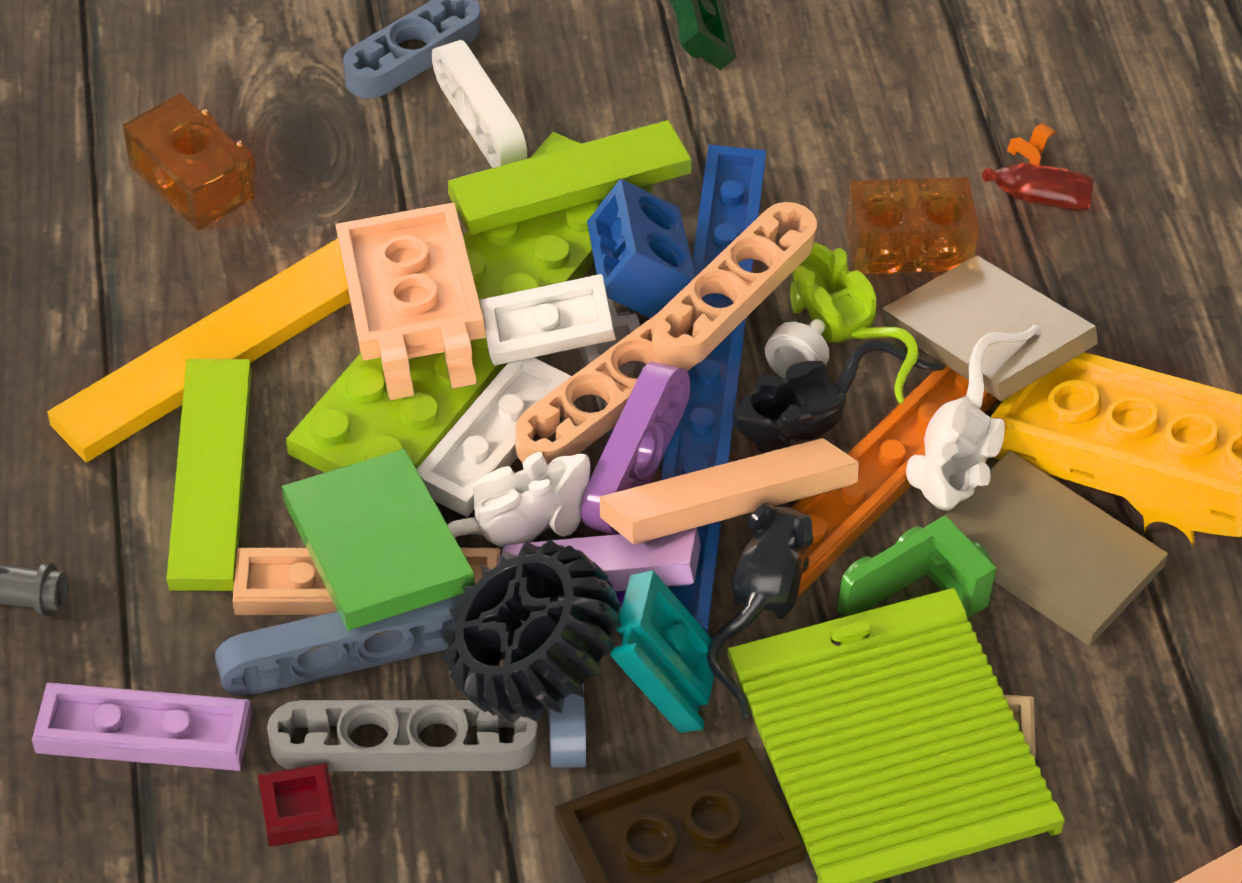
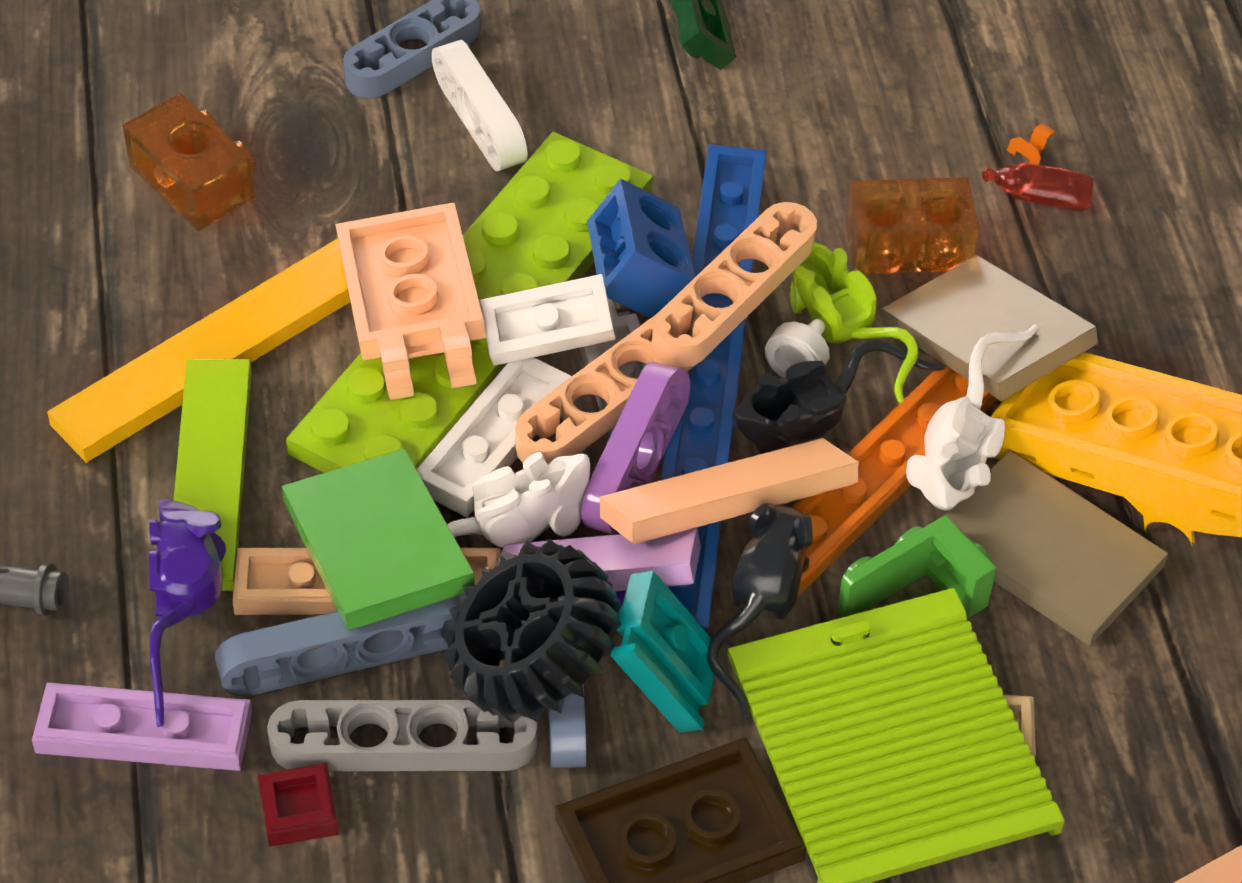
(182, 573): none -> dark purple animal
(568, 177): lime tile -> none

